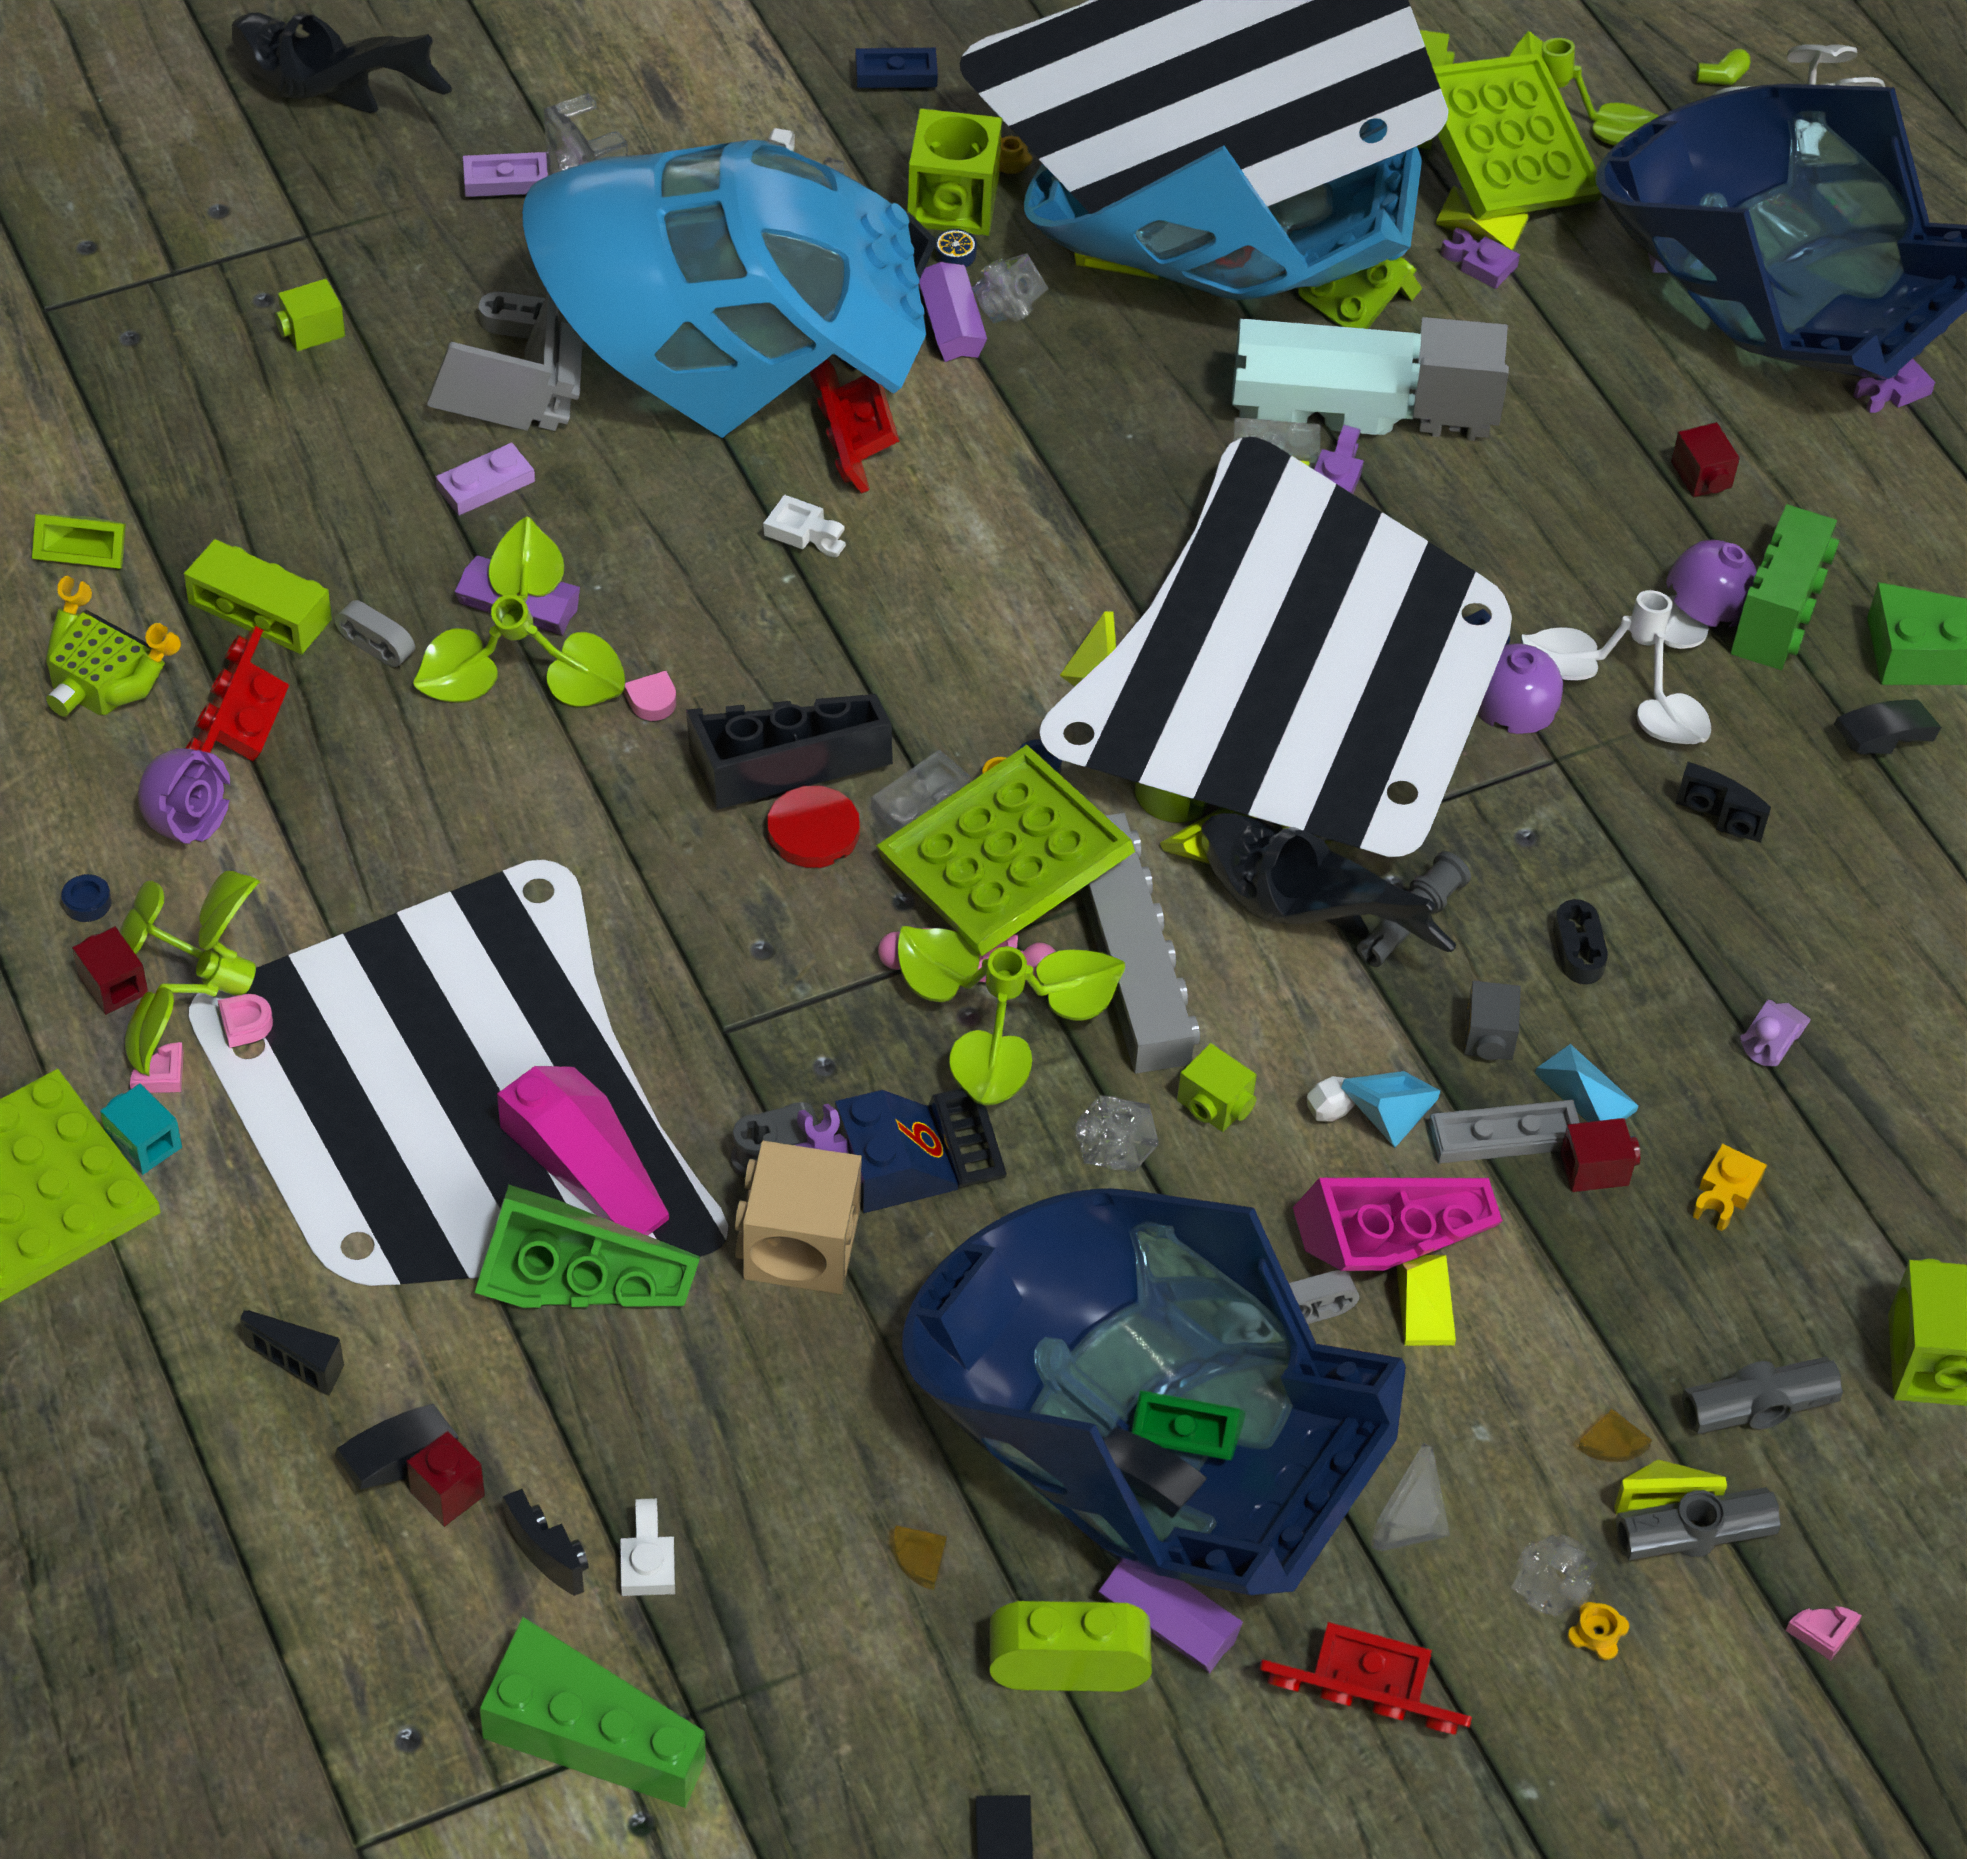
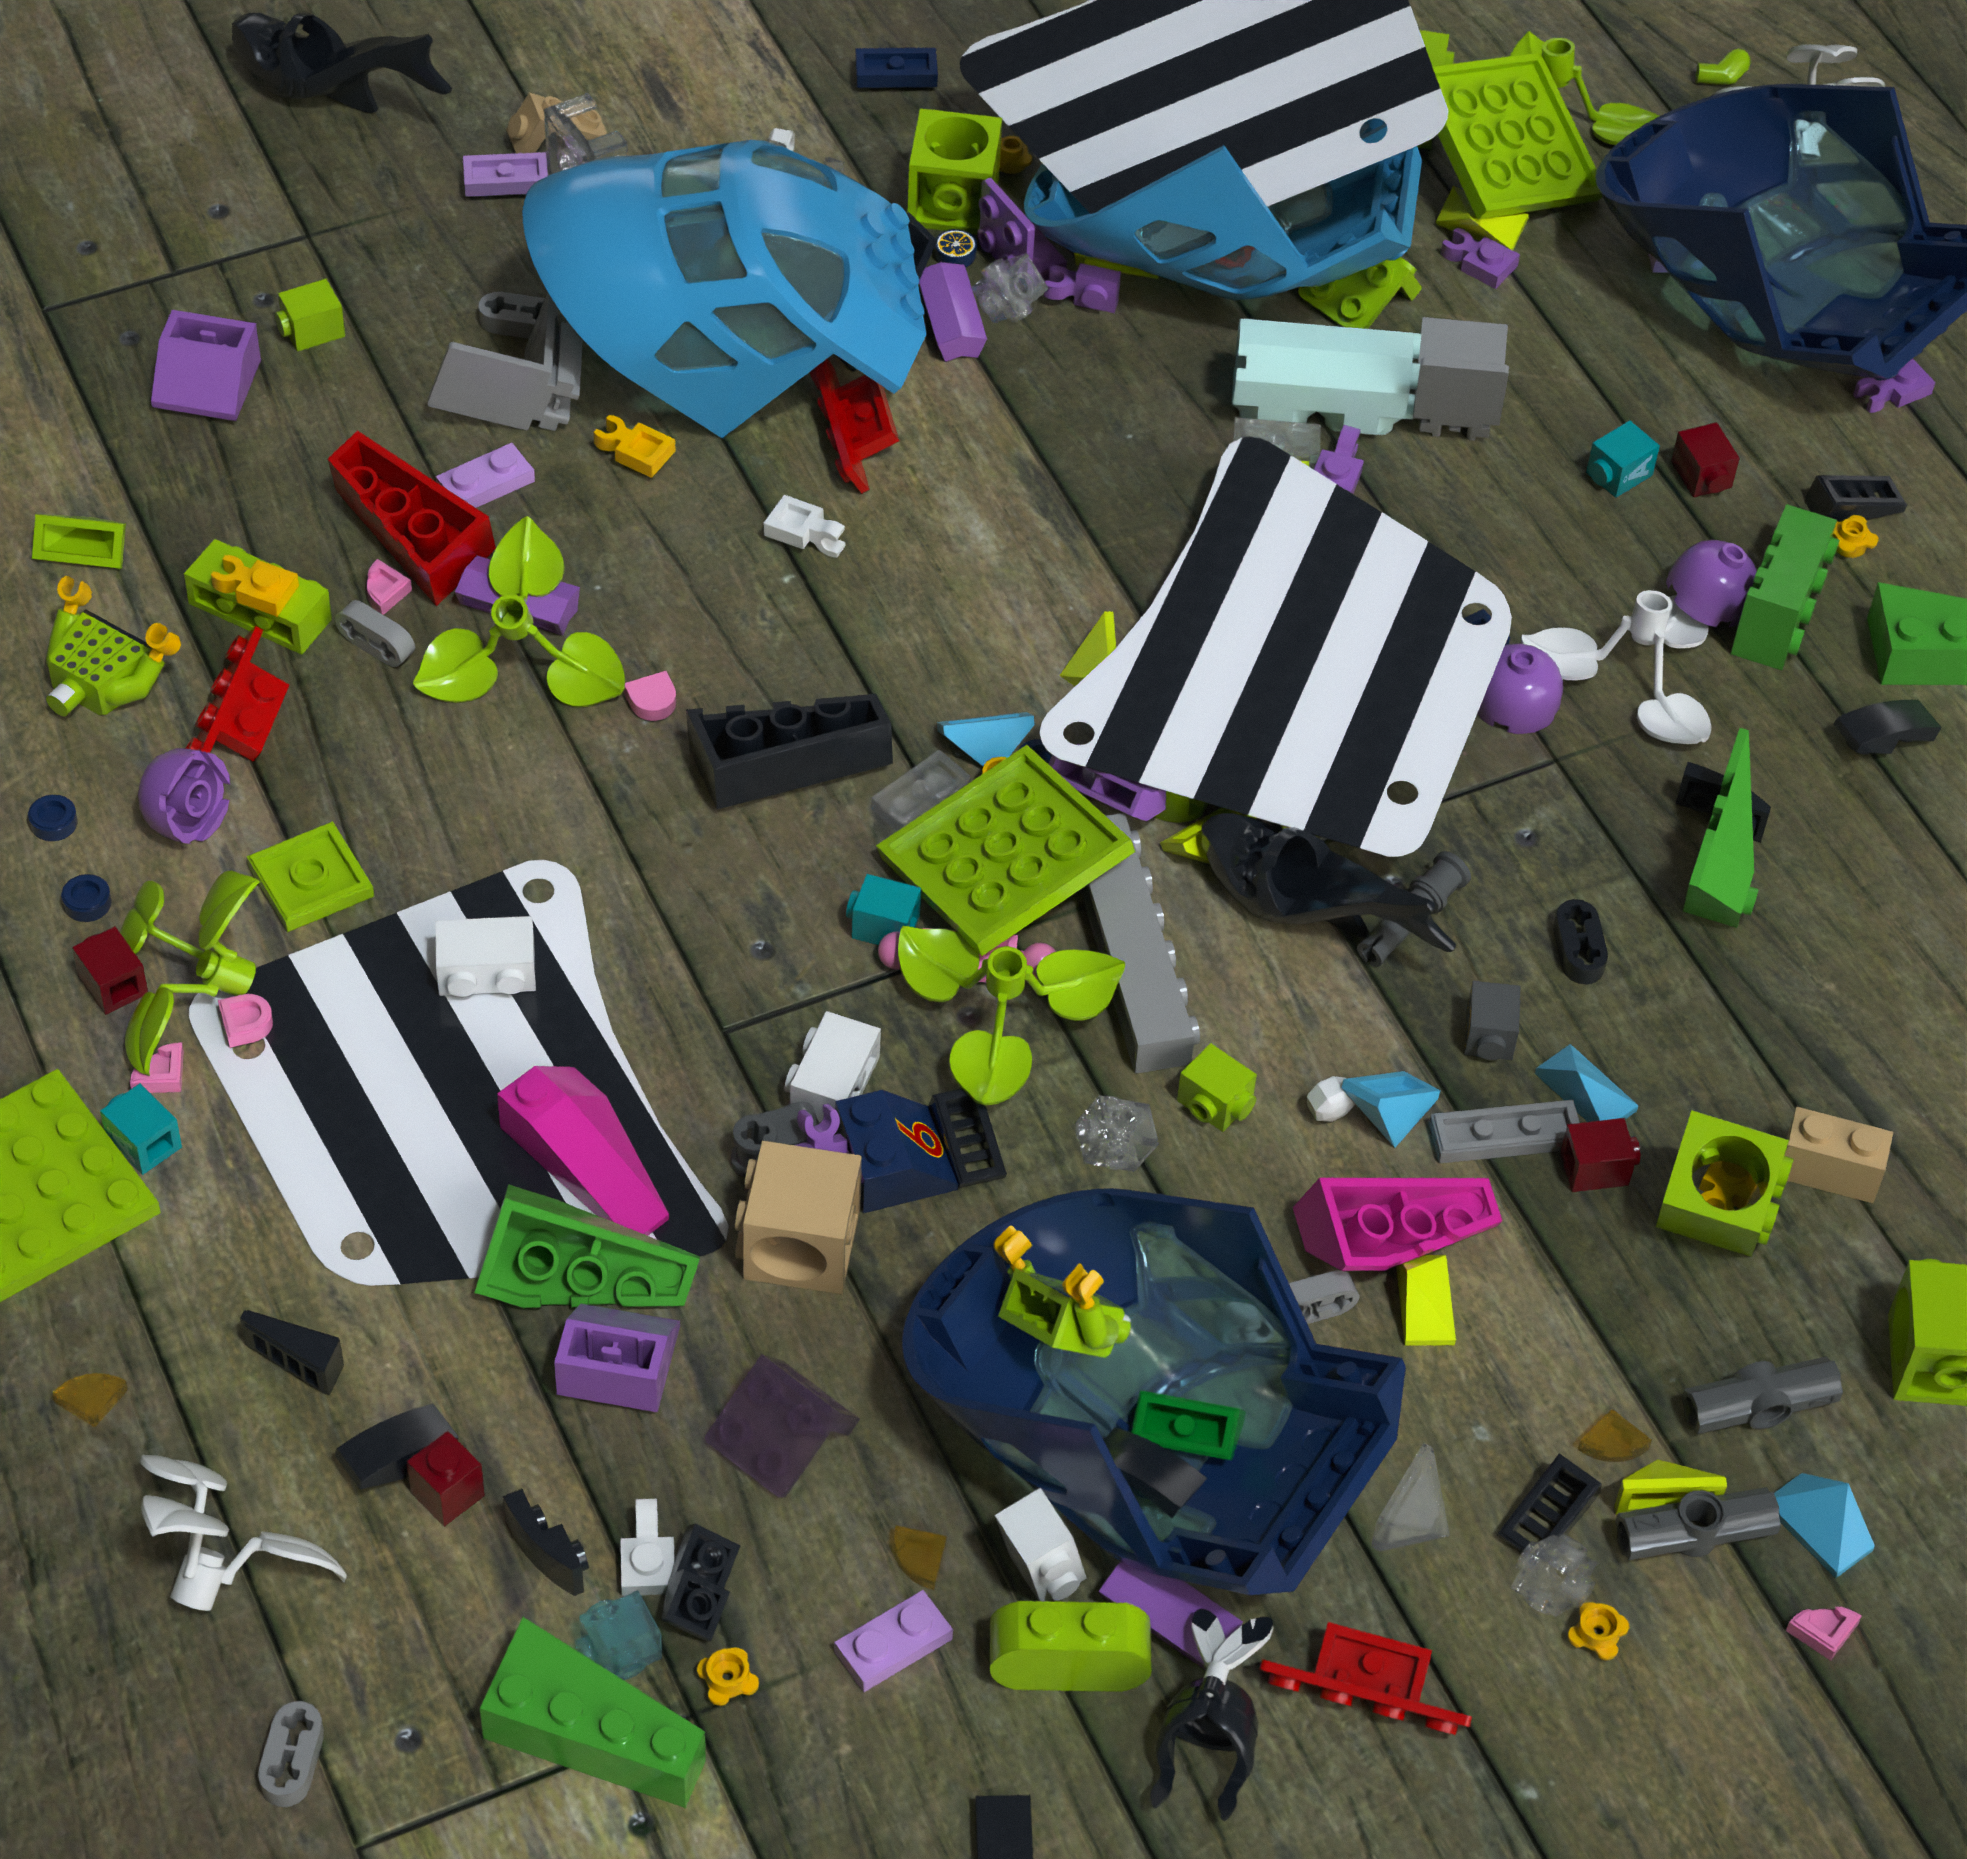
(52, 817): none -> dark blue tile
(90, 1395): none -> clear yellow tile
(202, 1567): none -> white plant
(205, 365): none -> medium lavender slope
(258, 587): none -> yellow plate
(302, 1756): none -> light grey beam
(310, 876): none -> lime tile
(385, 586): none -> bright pink tile
(411, 515): none -> red wedge
(485, 956): none -> white brick
(527, 126): none -> tan bracket
(615, 1357): none -> medium lavender slope
(620, 1635): none -> clear light blue brick
(638, 448): none -> yellow plate
(698, 1582): none -> black slope
(727, 1661): none -> yellow plate
(777, 1424): none -> clear purple bracket
(813, 826): red tile -> none
(835, 1062): none -> white brick
(882, 908): none -> teal brick
(893, 1641): none -> lavender plate
(989, 735): none -> medium azure slope
(1009, 233): none -> medium lavender bracket
(1041, 1547): none -> white brick
(1057, 1311): none -> lime torso
(1090, 286): none -> medium lavender plate
(1120, 793): none -> medium lavender piece
(1213, 1709): none -> black hair
(1570, 1476): none -> black slope
(1622, 459): none -> teal brick
(1716, 1140): none -> lime brick
(1726, 858): none -> bright green wedge
(1773, 1032): lavender piece -> none
(1825, 1521): none -> medium azure slope
(1837, 1154): none -> tan brick
(1841, 497): none -> black slope
(1854, 537): none -> yellow plate

